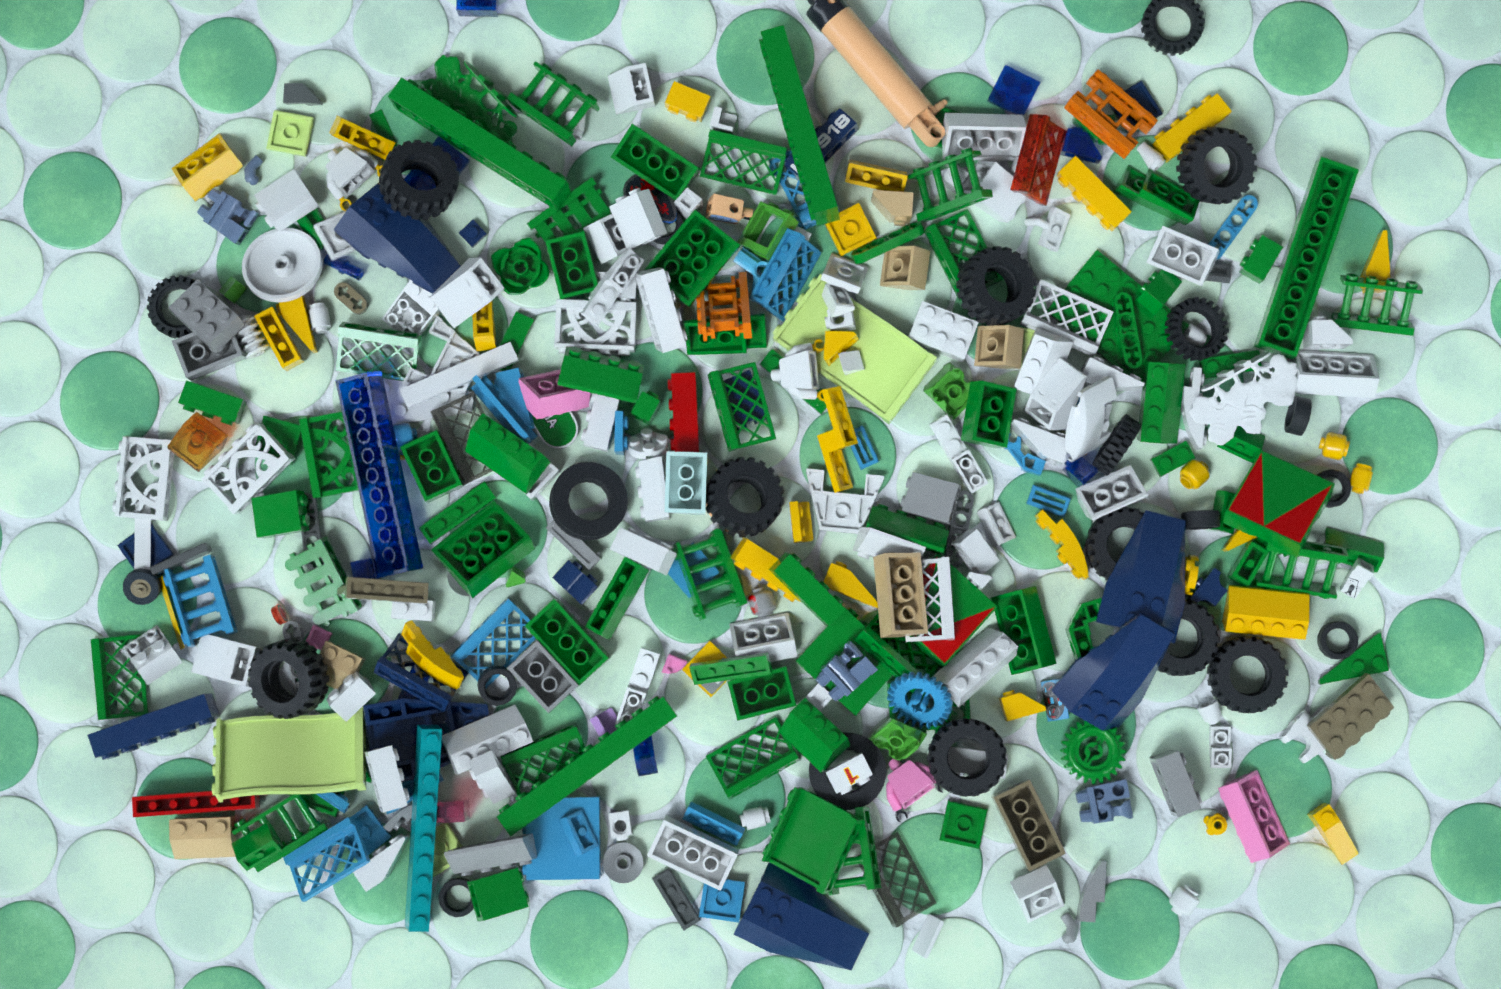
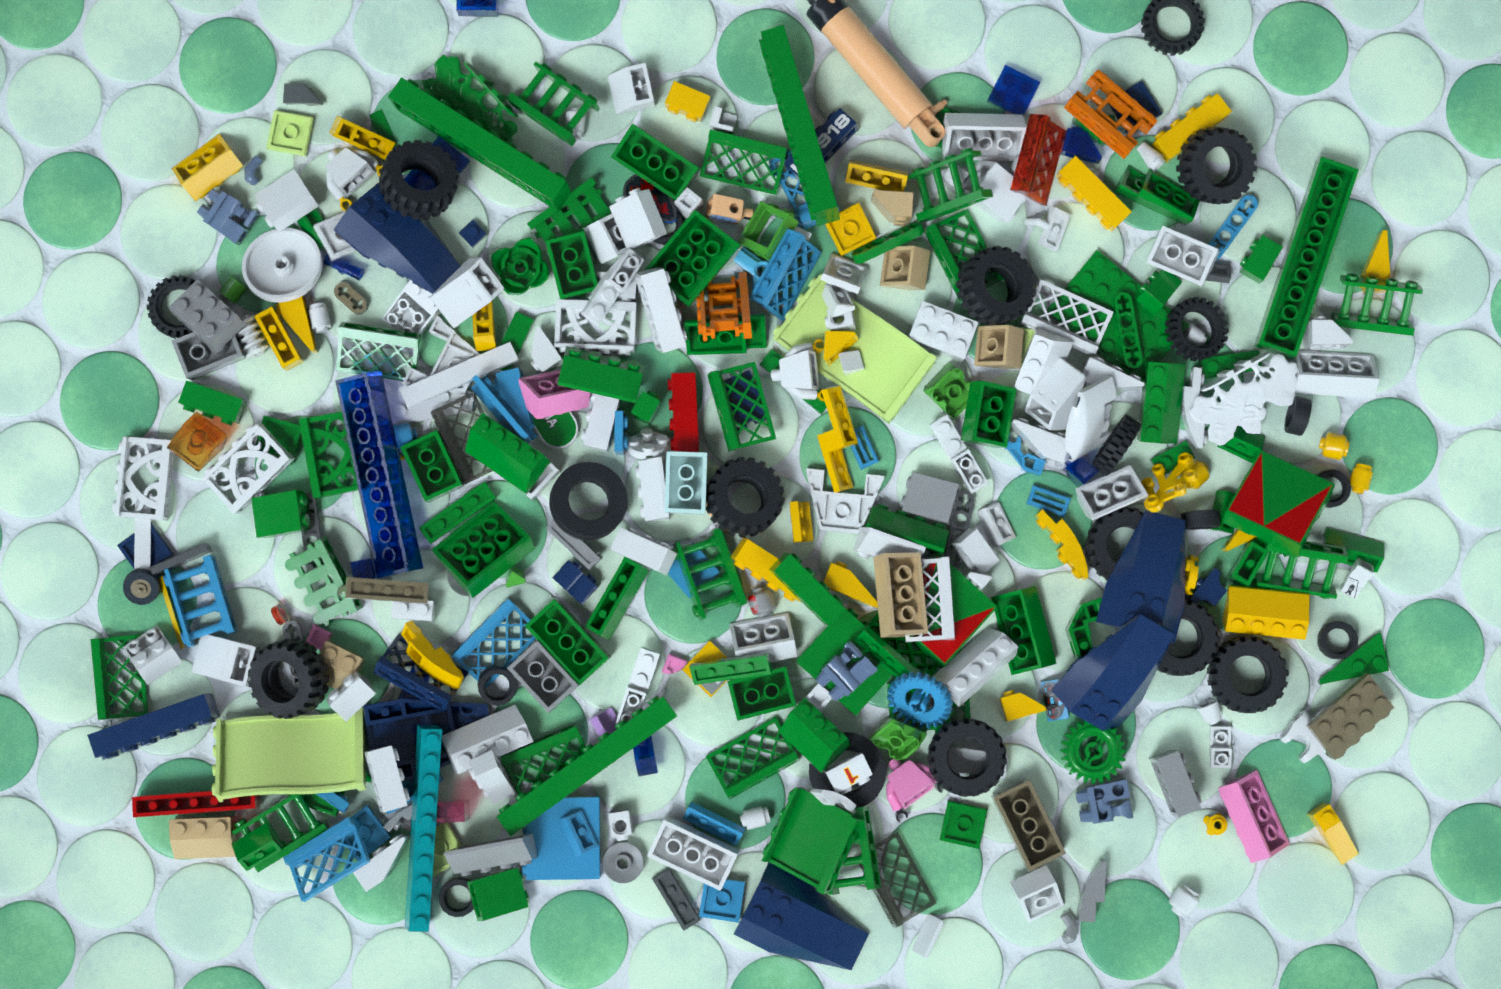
(544, 353): none -> white slope
(832, 798): none -> white slope
(1155, 501): none -> yellow plant

